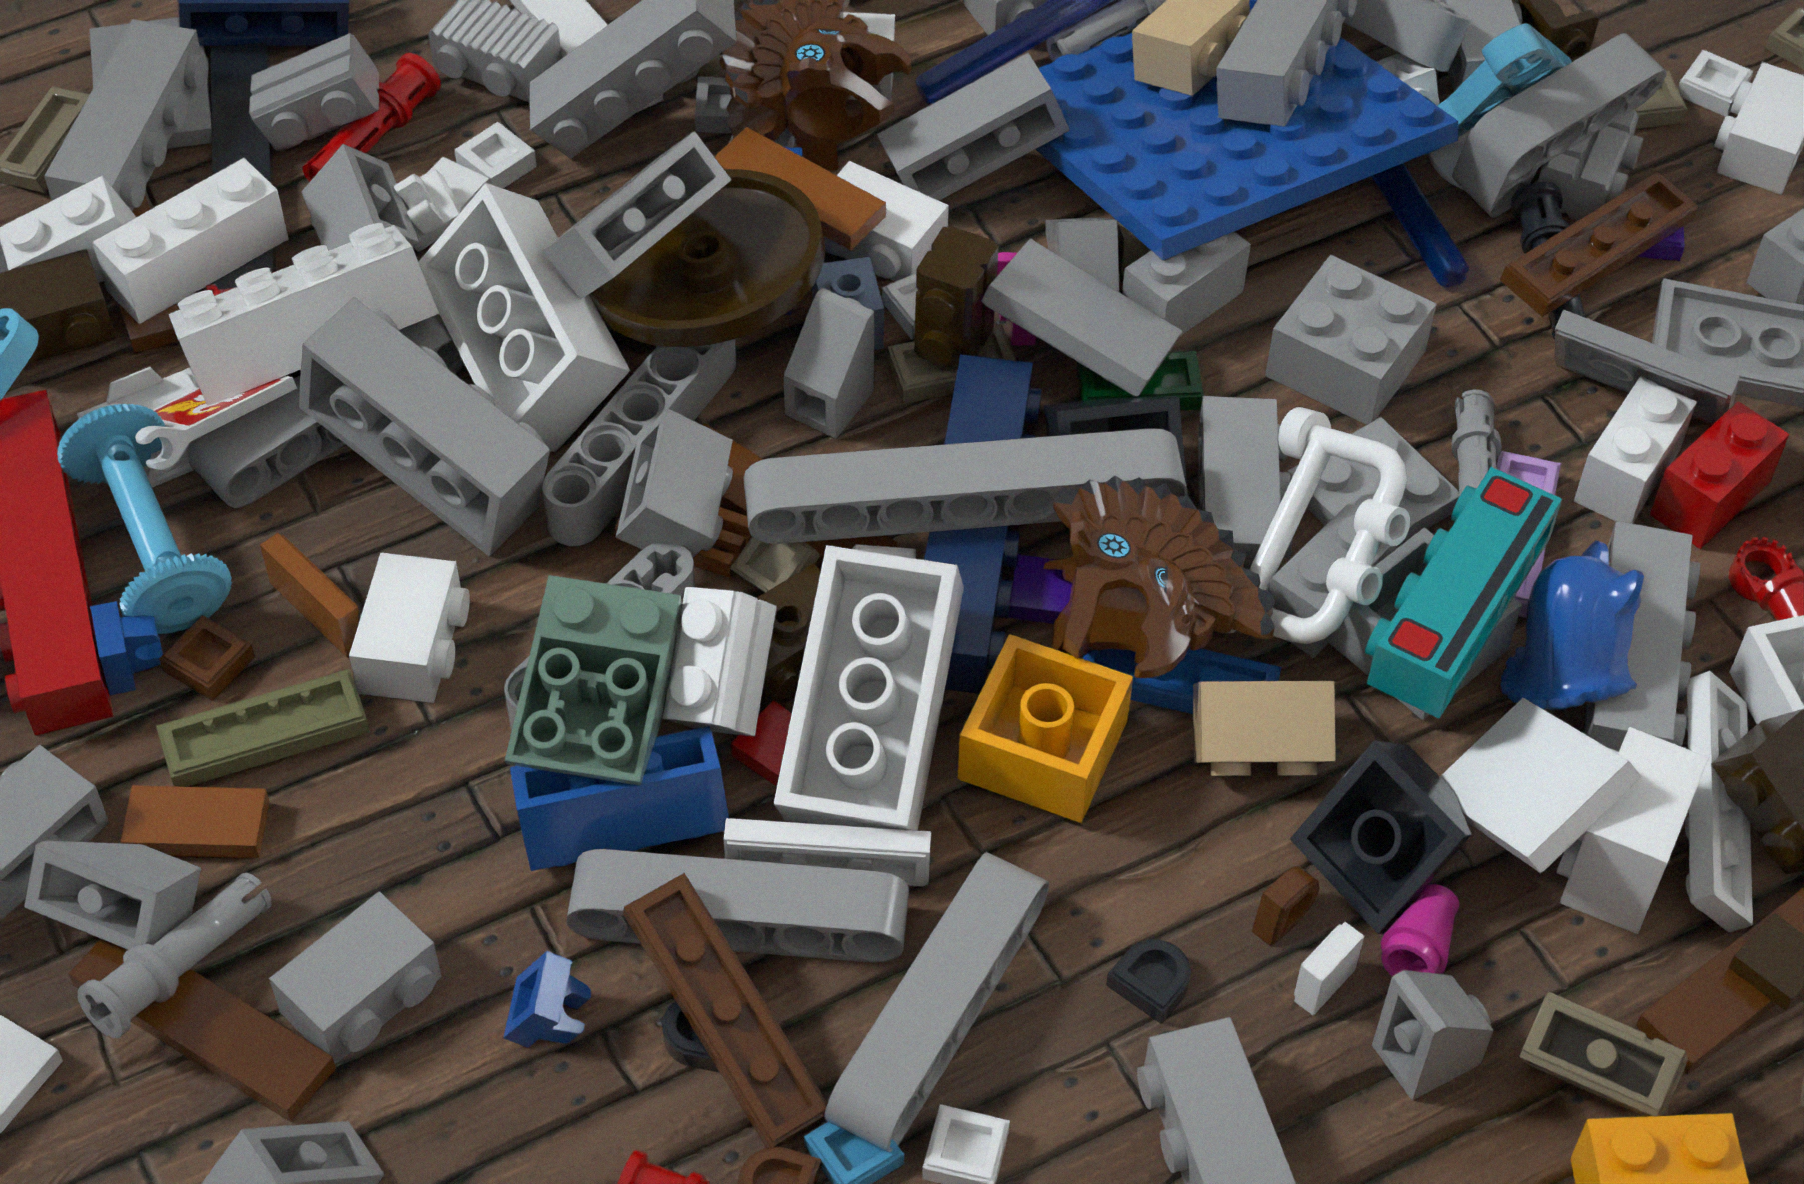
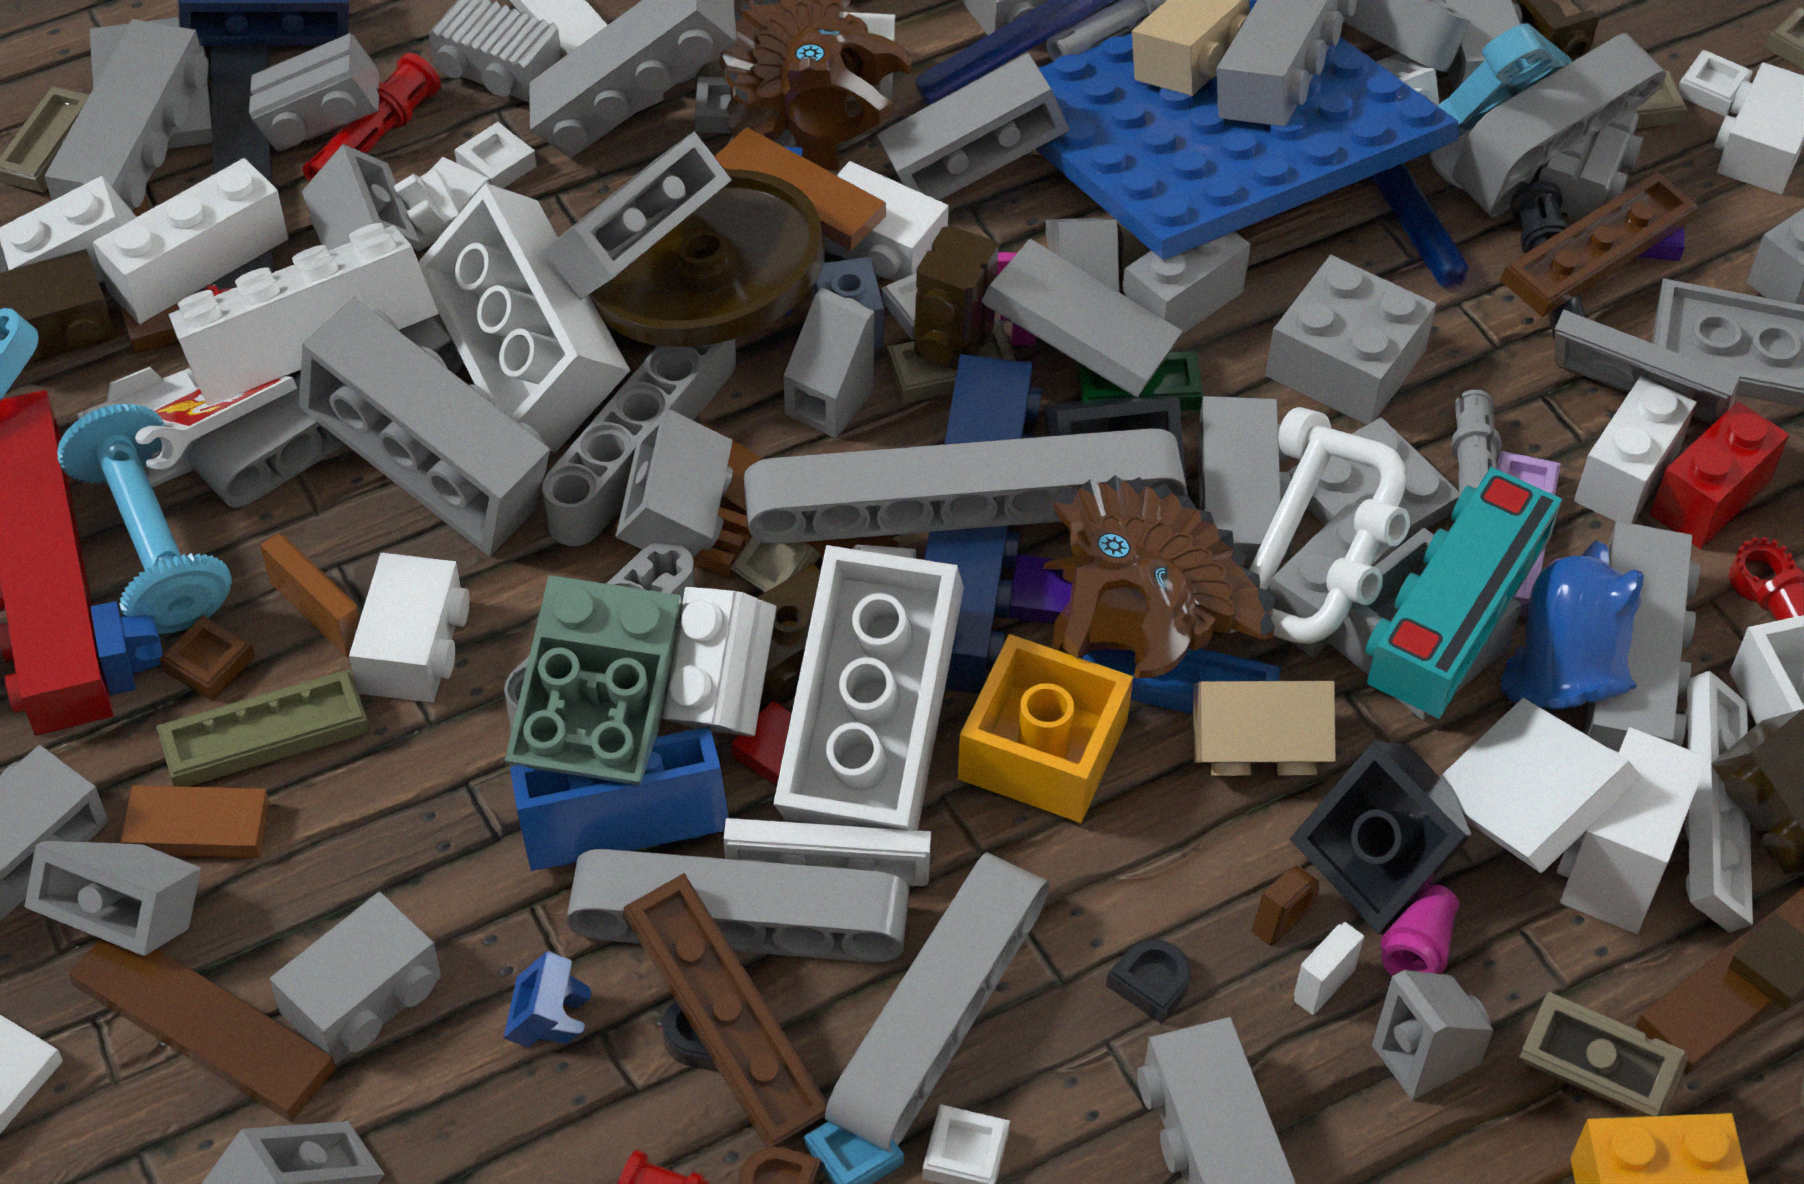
(153, 970): light grey pin -> none

